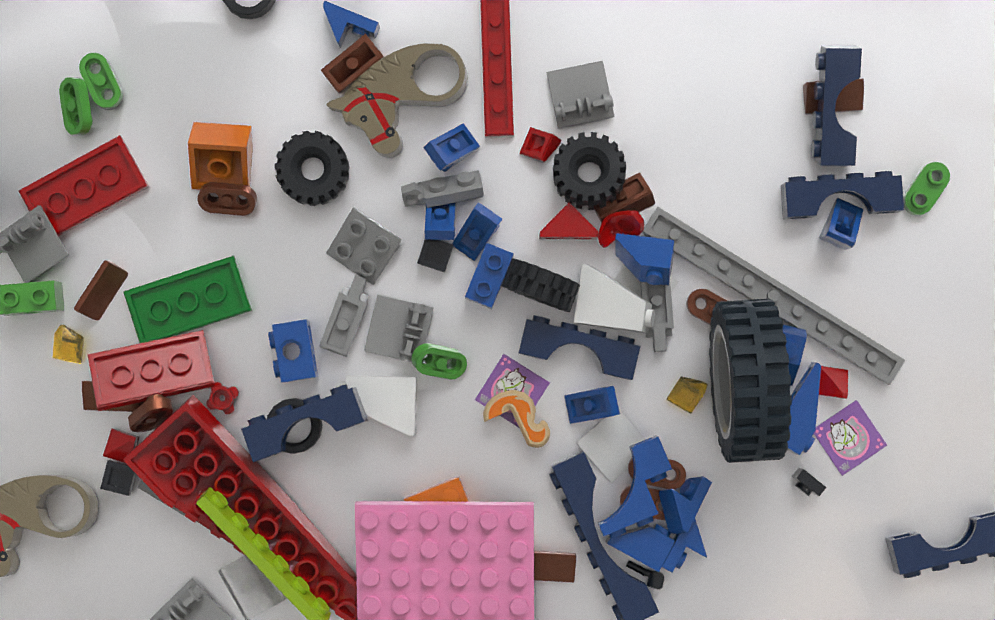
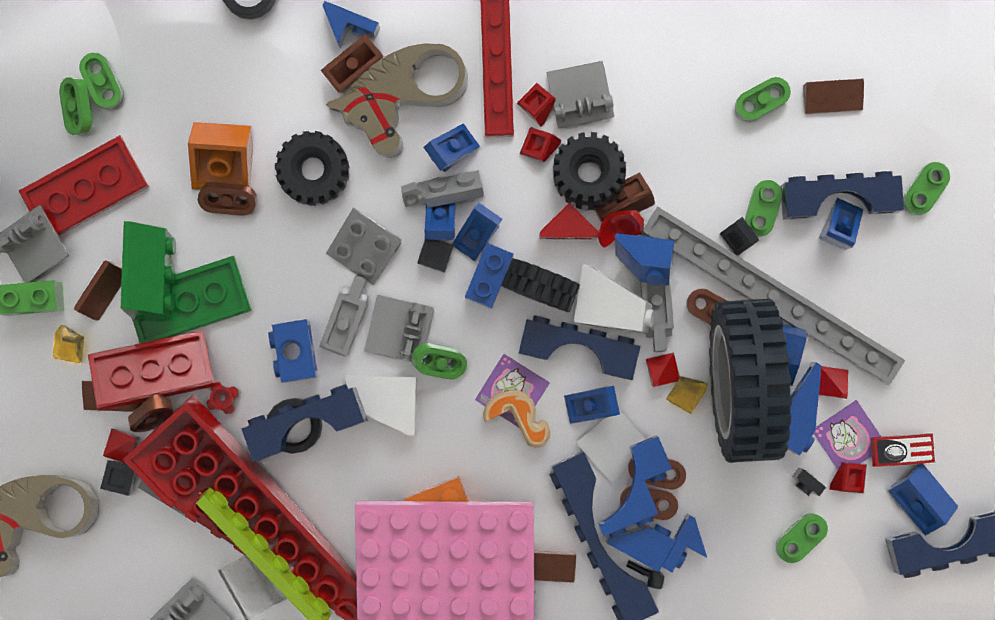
(147, 272): none -> green slope
(537, 103): none -> red slope
(662, 369): none -> red slope
(683, 507): blue slope -> none
(739, 236): none -> black plate
(761, 99): none -> bright green plate
(763, 207): none -> bright green plate
(800, 535): none -> bright green plate
(837, 68): dark blue arch -> none
(849, 478): none -> red slope
(902, 450): none -> slope
(924, 500): none -> blue panel

